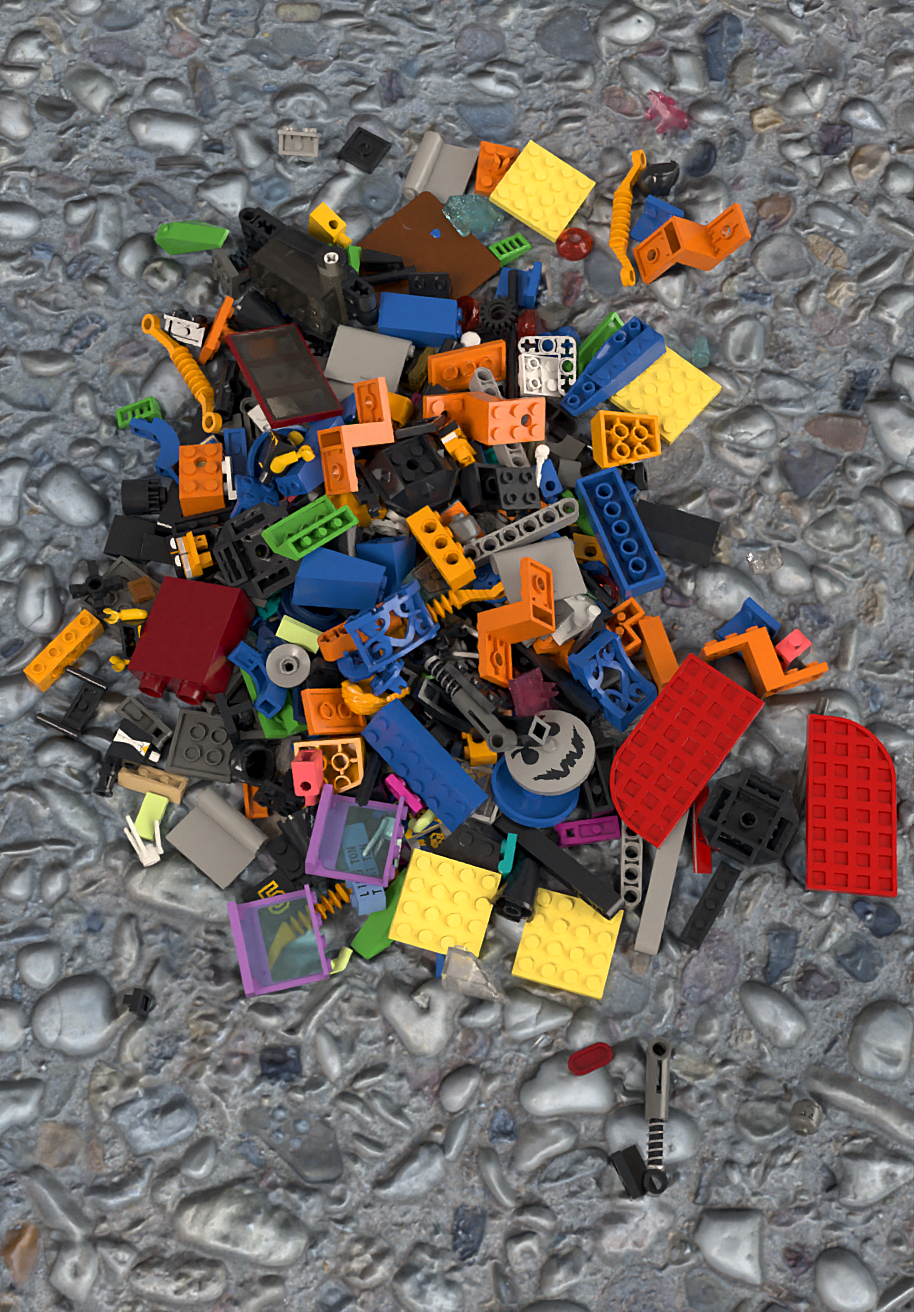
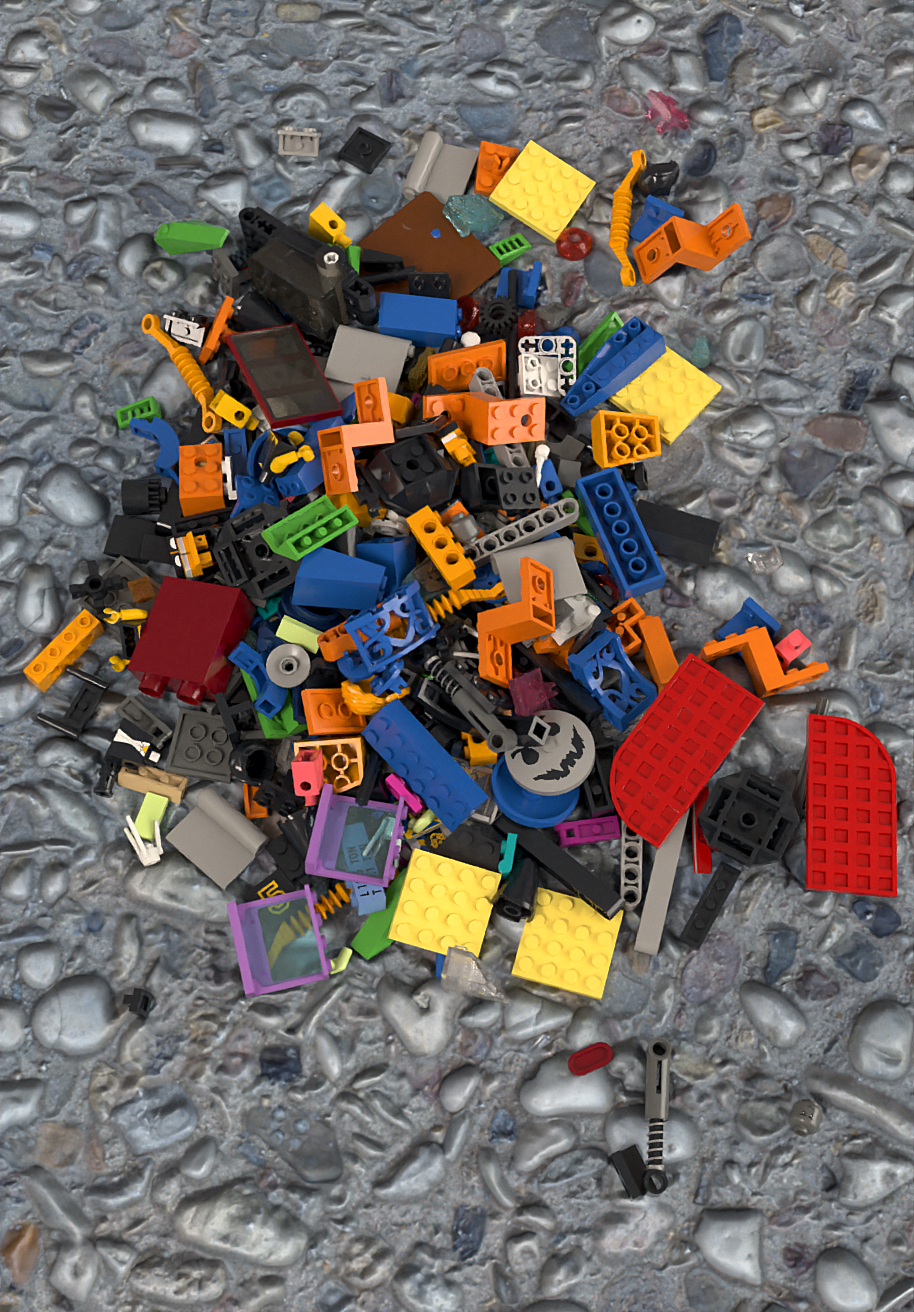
(227, 406): none -> yellow torso

